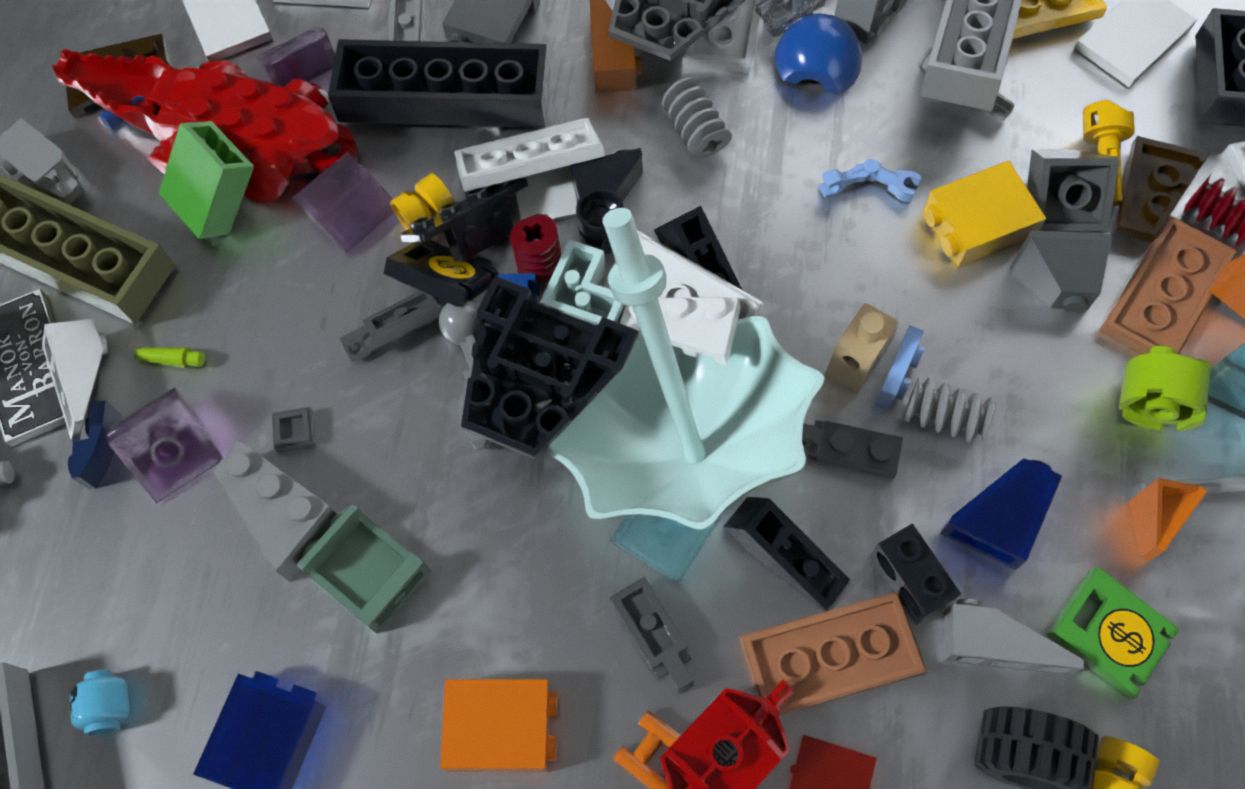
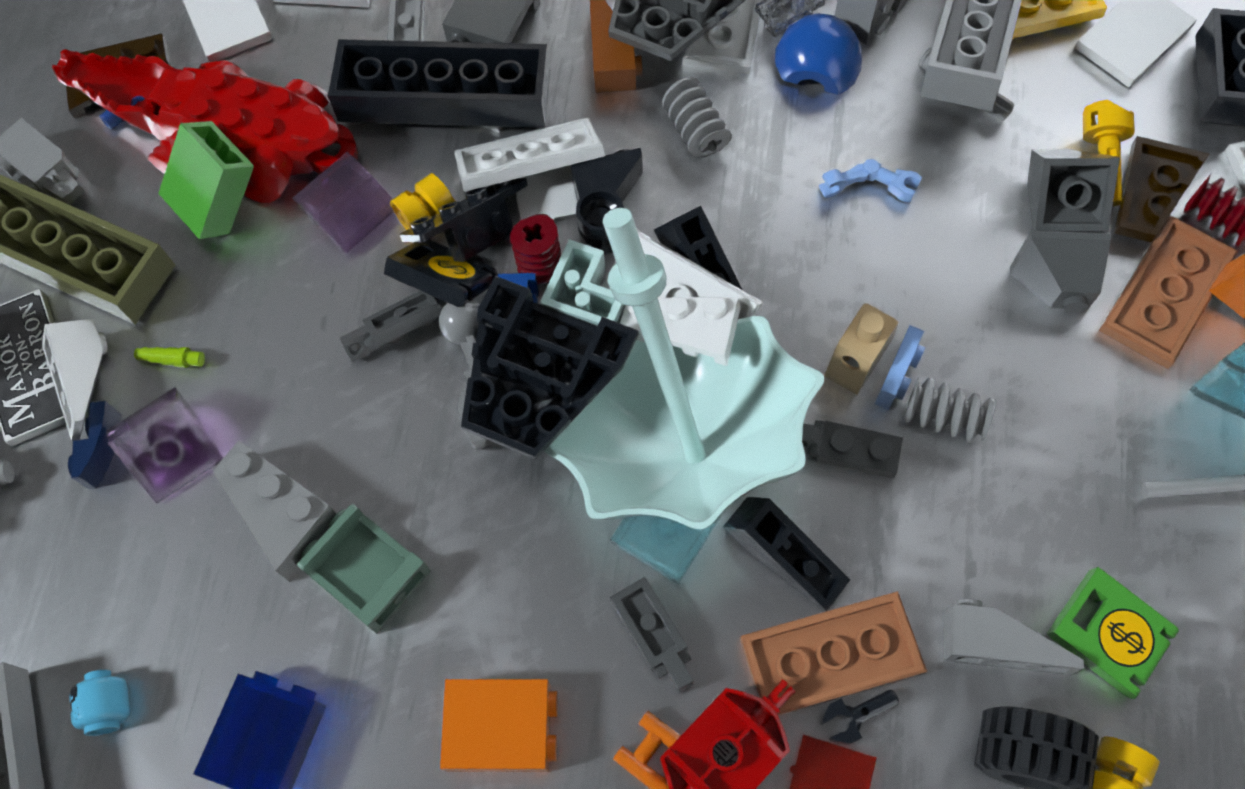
(293, 430): dark grey tile -> none
(298, 58): clear purple slope -> none
(858, 715): none -> black bar
(915, 573): black brick -> none
(982, 213): yellow brick -> none
(1007, 514): clear blue slope -> none
(1161, 512): orange slope -> none
(1165, 390): lime brick -> none

